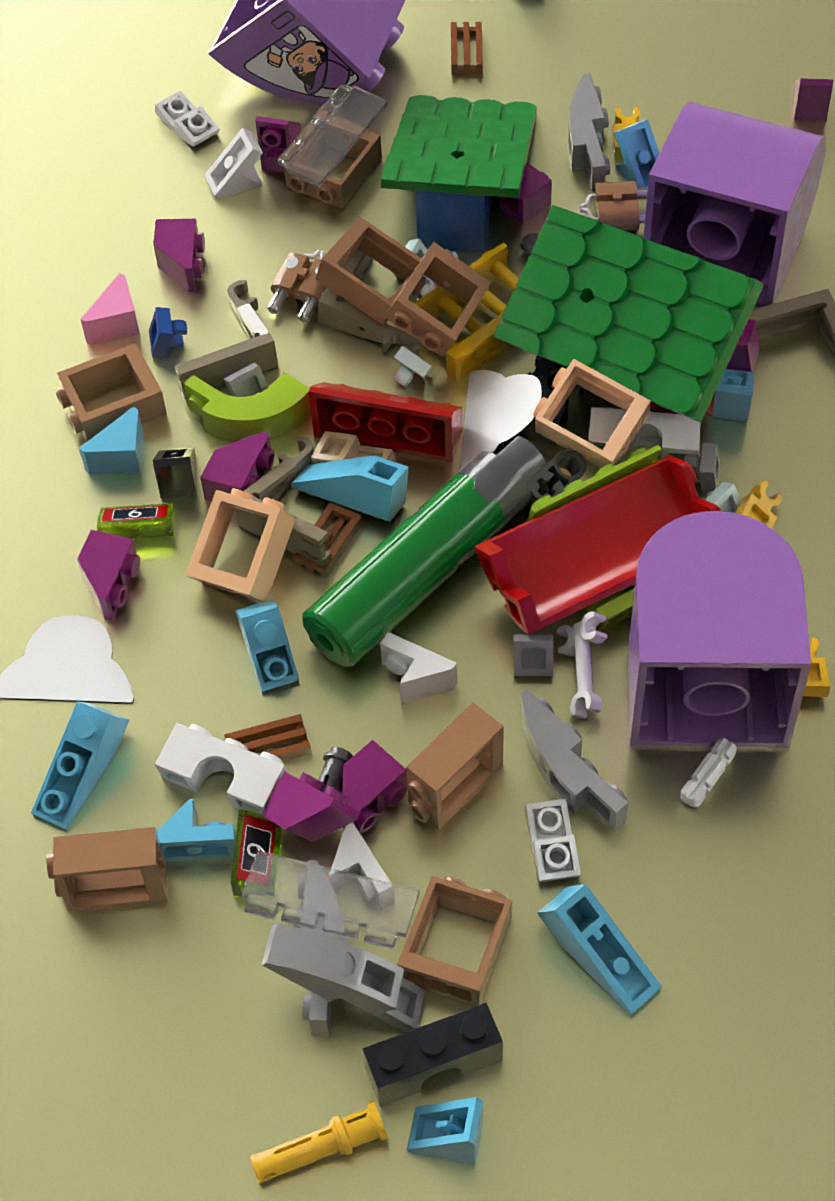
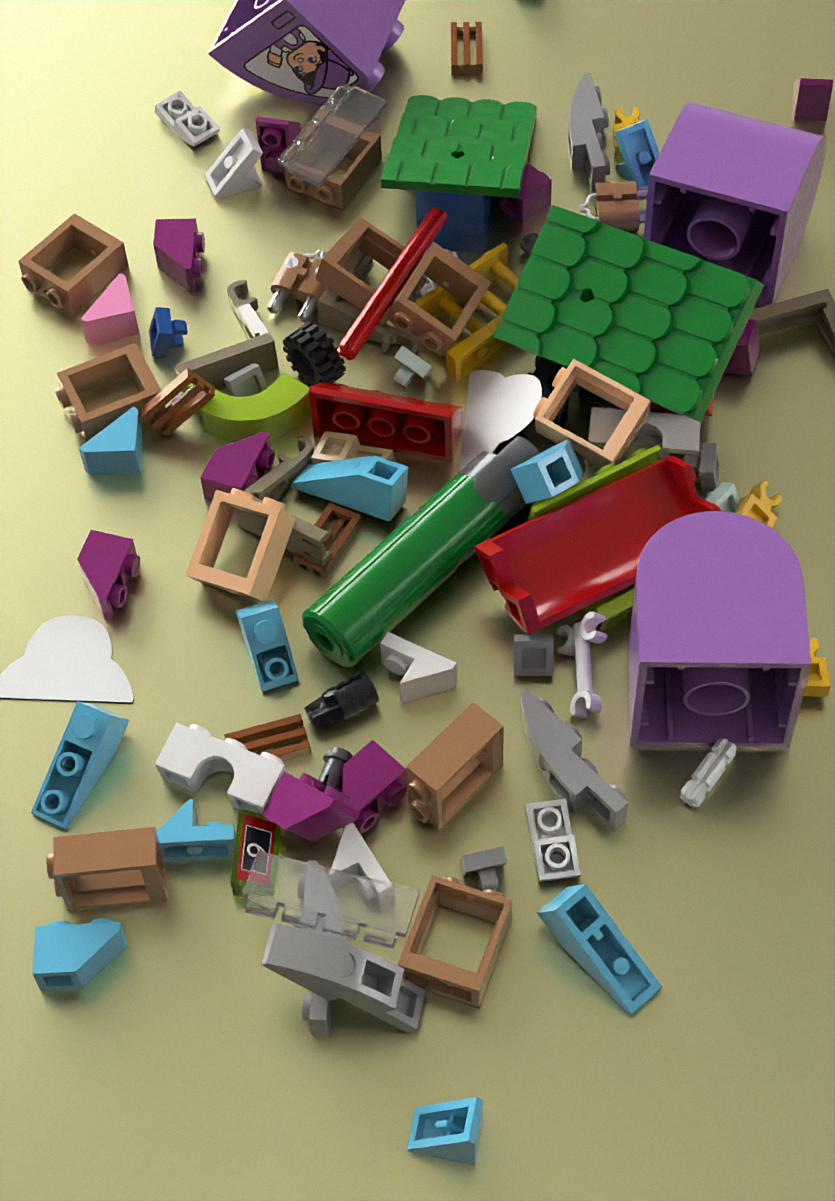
(75, 953): none -> medium azure slope
(76, 232): none -> medium nougat window
(137, 520): clear neon green slope -> none
(176, 472): black slope -> none
(182, 406): none -> dark orange tile
(313, 355): none -> black tyre
(339, 1136): yellow pin -> none
(342, 701): none -> black hinge
(392, 284): none -> red axle
(406, 1060): black arch -> none
(484, 865): none -> light grey tile
(548, 472): none -> medium azure slope
(734, 395): medium azure slope -> none

